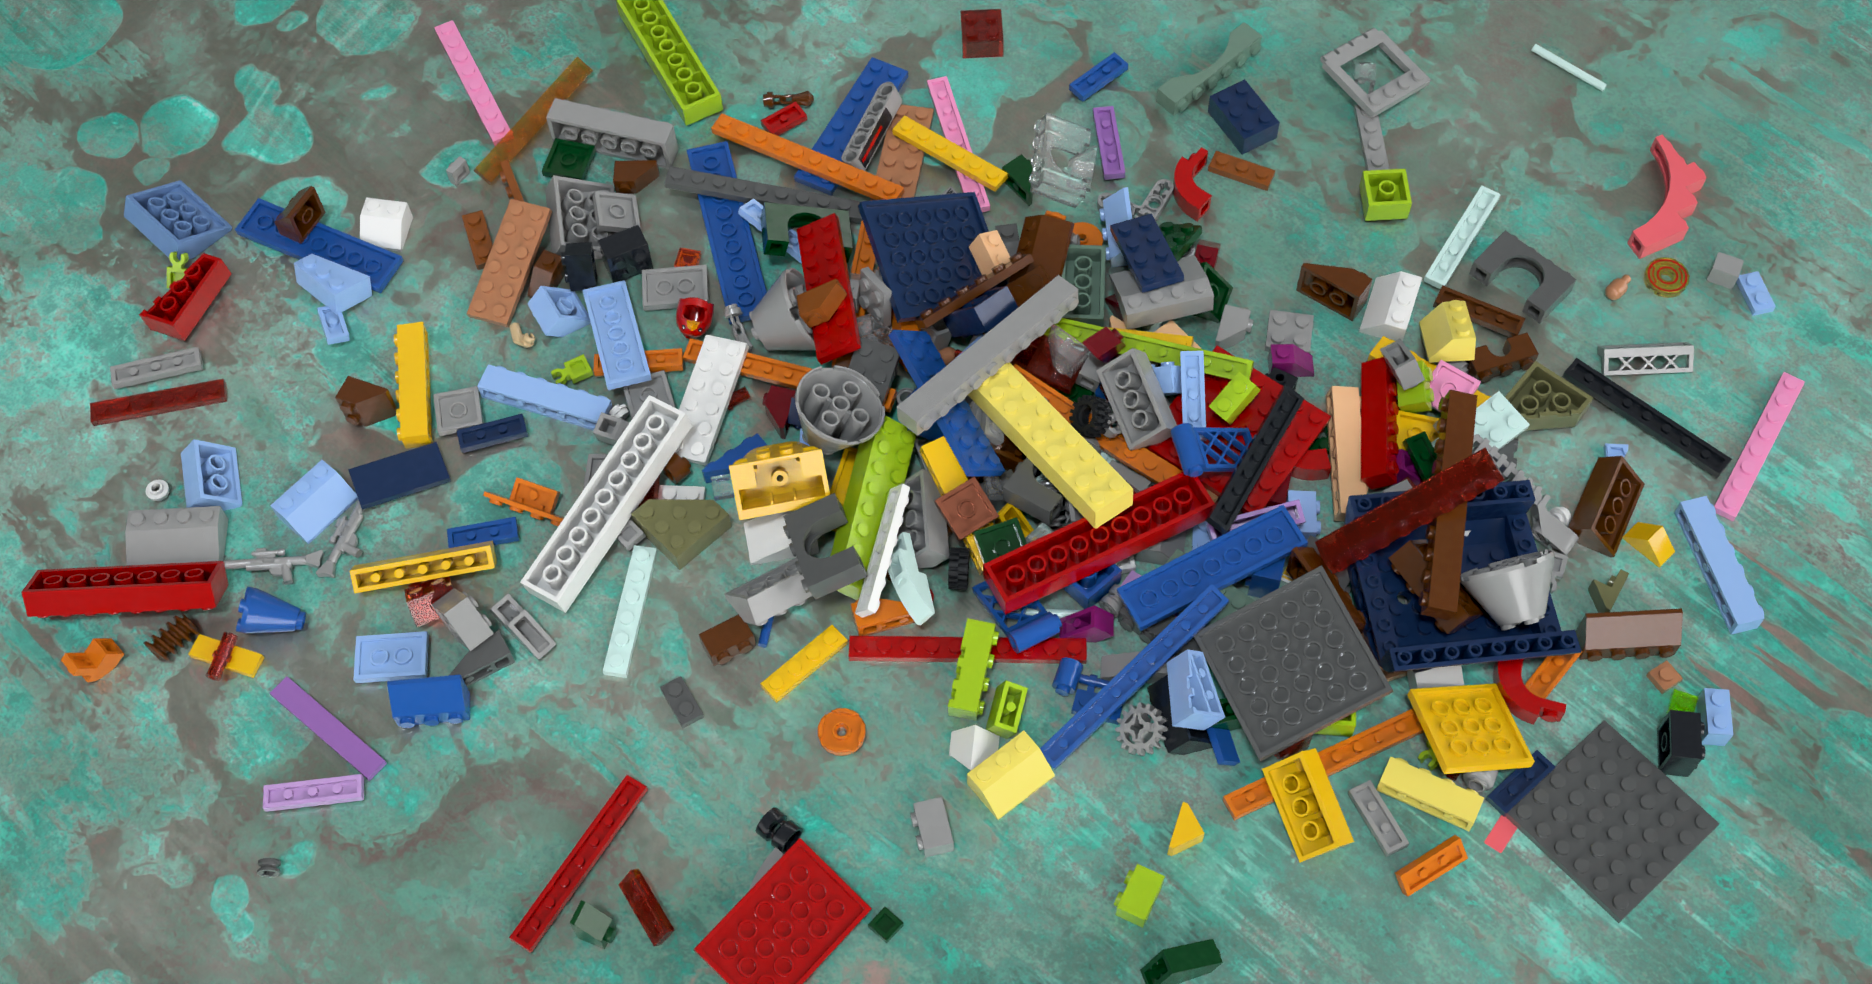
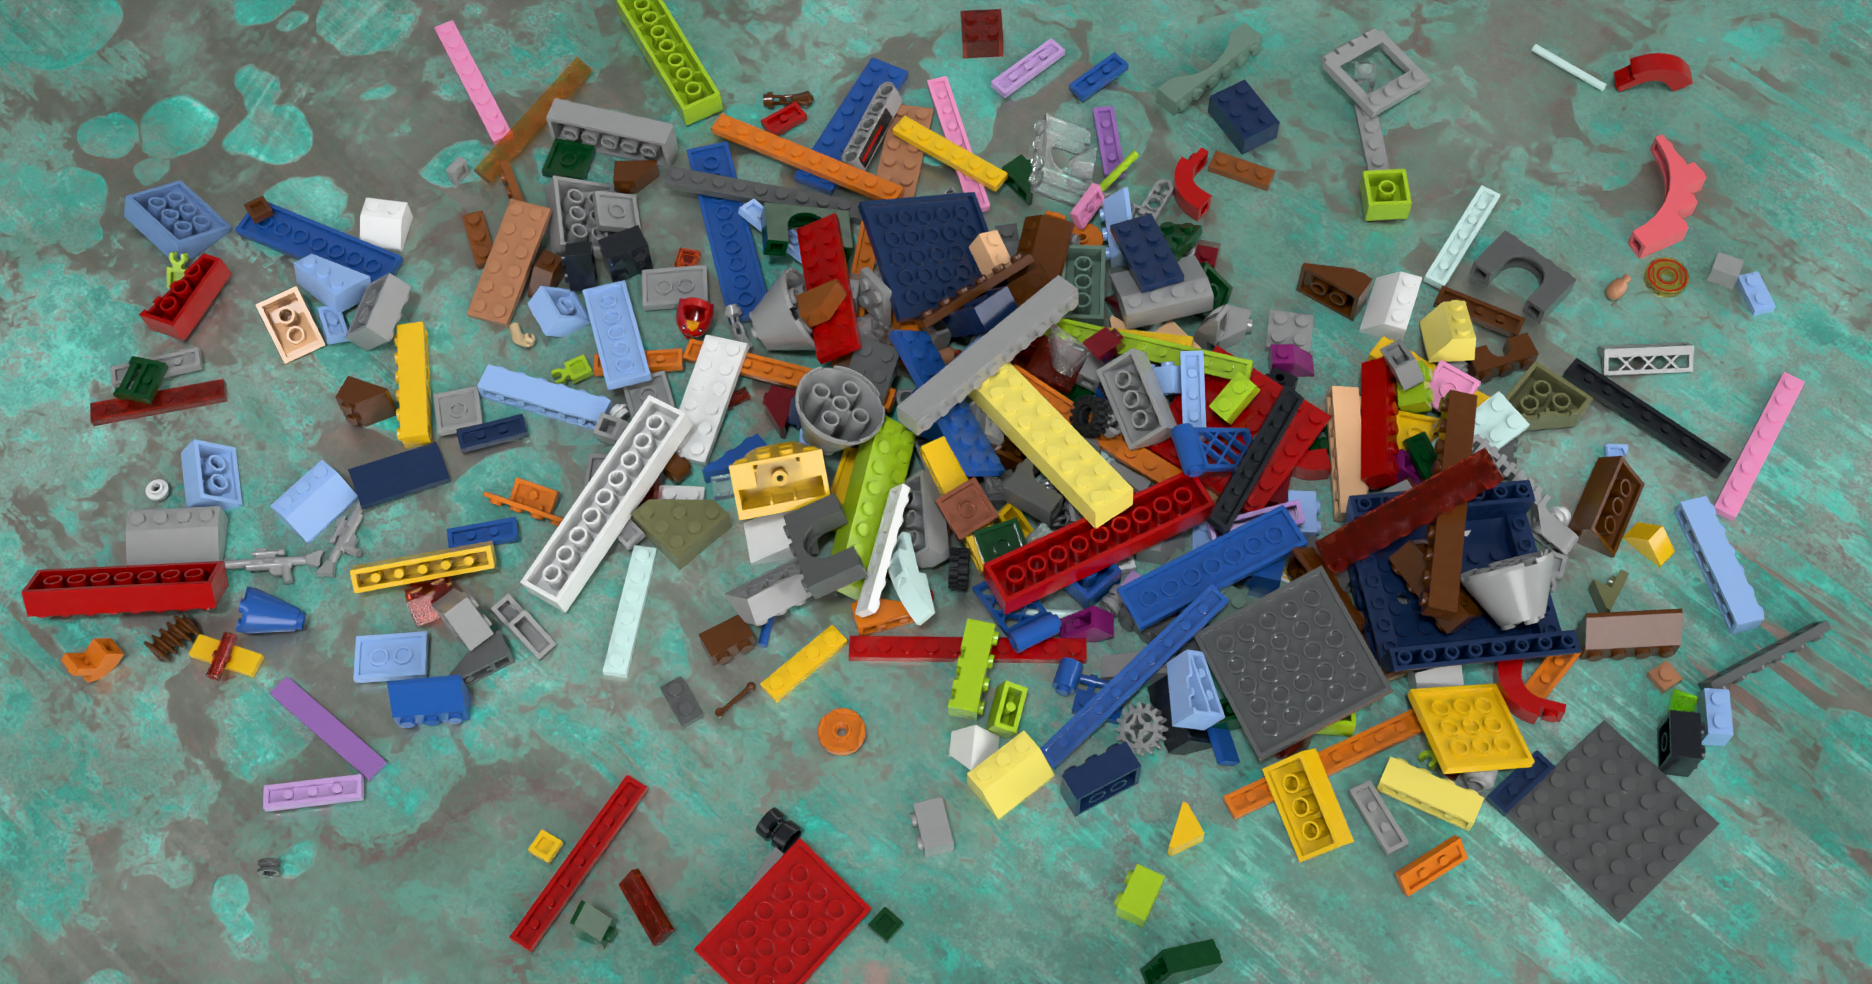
(146, 382): none -> dark green plate
(258, 209): none -> reddish brown plate
(291, 324): none -> light nougat slope
(300, 215): reddish brown slope -> none
(378, 312): none -> light grey brick
(545, 846): none -> yellow plate
(720, 712): none -> reddish brown hinge
(1027, 68): none -> lavender plate
(1087, 206): none -> bright pink plate
(1100, 778): none -> dark blue brick
(1118, 170): none -> lime bar
(1212, 327): none -> light grey slope
(1500, 834): coral sticker -> none
(1654, 67): none -> red arch
(1771, 653): none -> dark grey plate

